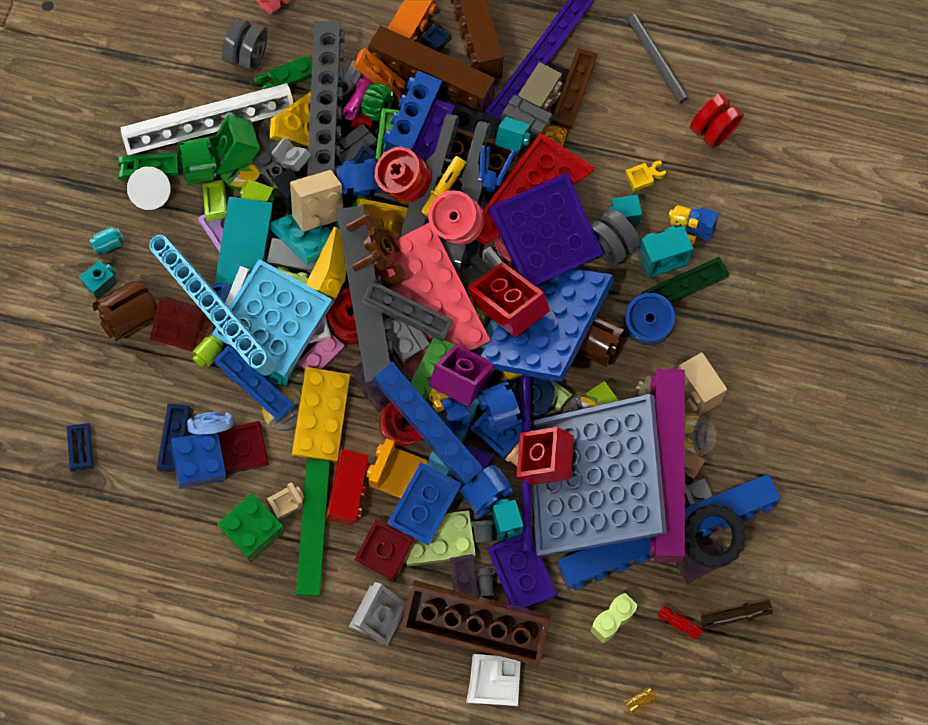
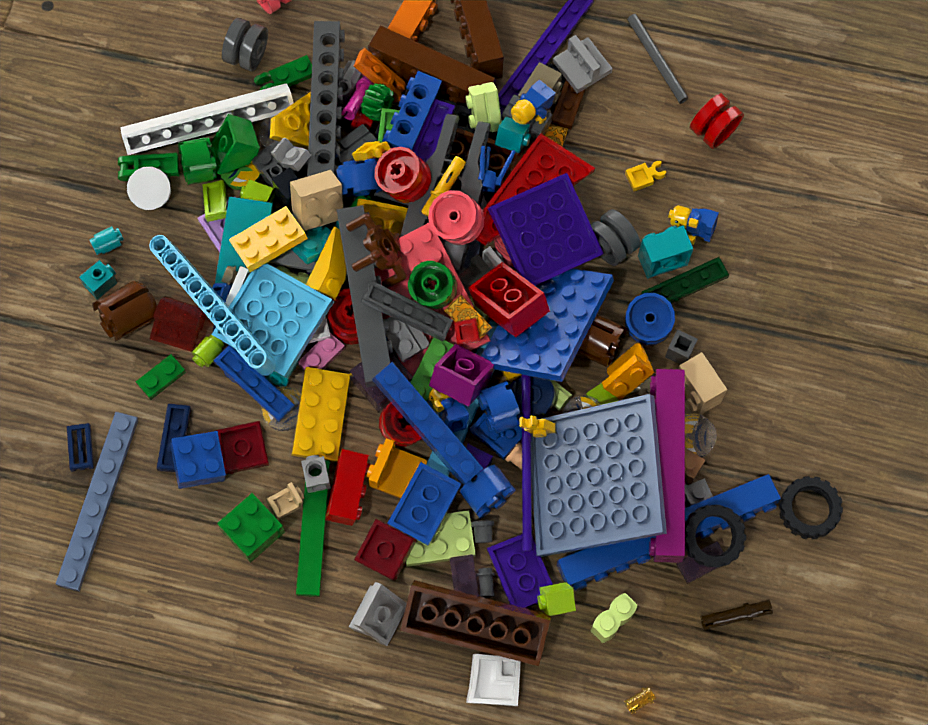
(97, 502): none -> sand blue plate
(160, 377): none -> green plate
(210, 423): light blue tile -> none
(229, 275): none -> dark tan plate
(268, 239): none -> yellow plate
(315, 483): none -> light grey brick
(370, 150): none -> yellow plate
(421, 279): none -> green brick
(436, 38): dark blue tile -> none
(461, 310): none -> tile
(467, 331): none -> red tile
(484, 105): none -> yellowish green brick
(507, 519): teal brick -> none
(533, 103): none -> piece
(537, 427): none -> yellow plate
(545, 456): red brick -> none
(556, 599): none -> lime brick
(582, 63): none -> light grey bracket
(628, 207): teal brick -> none
(628, 372): none -> light orange bracket
(680, 622): red axle -> none
(681, 347): none -> dark grey brick
(824, 489): none -> black tyre

